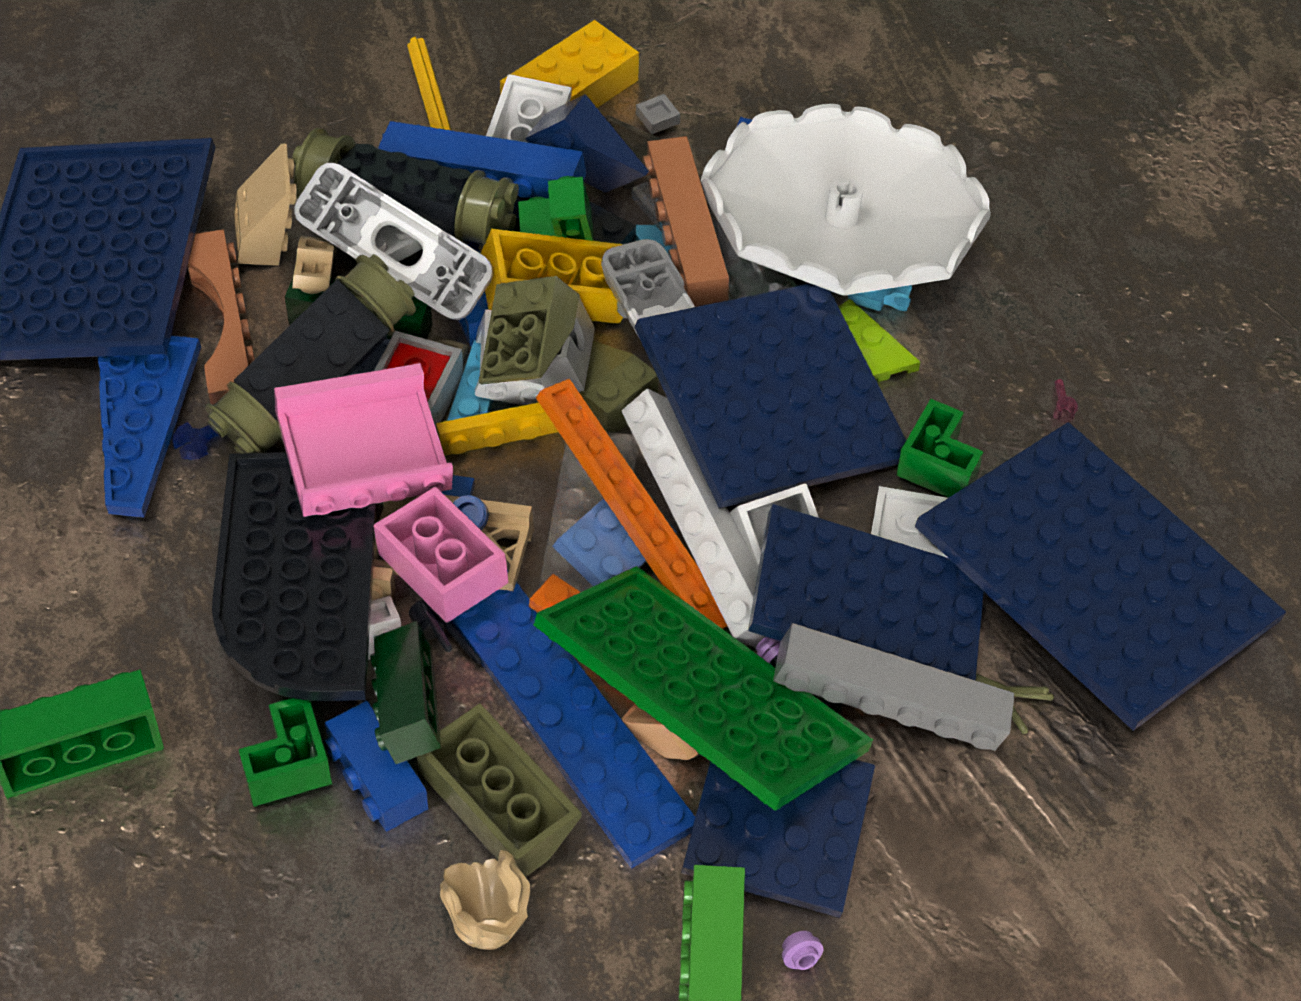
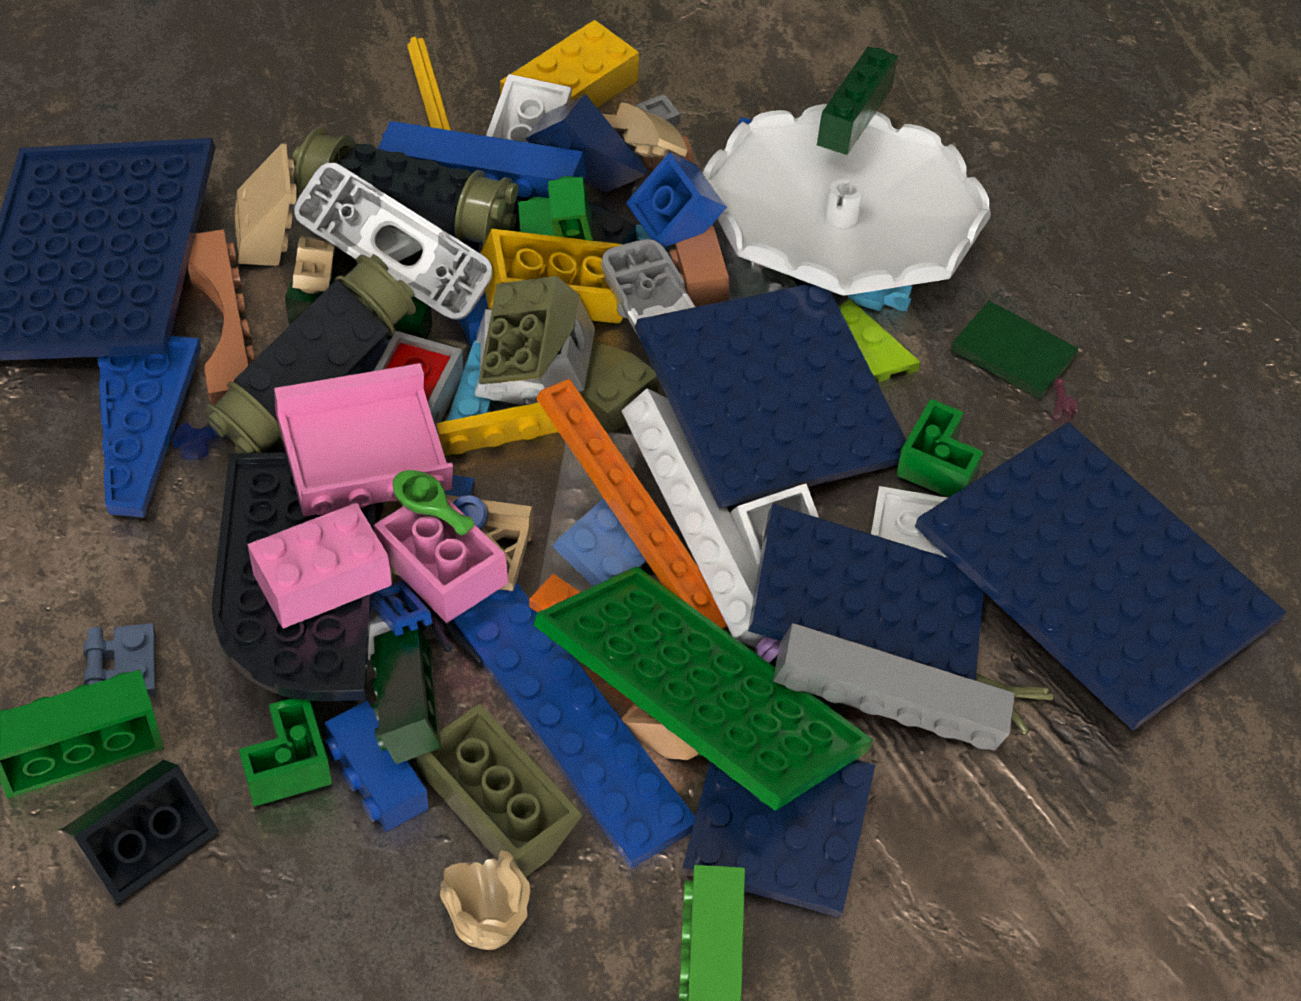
(131, 649): none -> sand blue plate
(140, 830): none -> black slope
(320, 565): none -> bright pink brick
(404, 618): none -> blue tile
(426, 496): none -> bright green piece
(647, 132): none -> tan slope
(675, 202): none -> blue slope
(801, 950): lavender plate -> none
(857, 100): none -> dark green brick
(1014, 349): none -> dark green tile

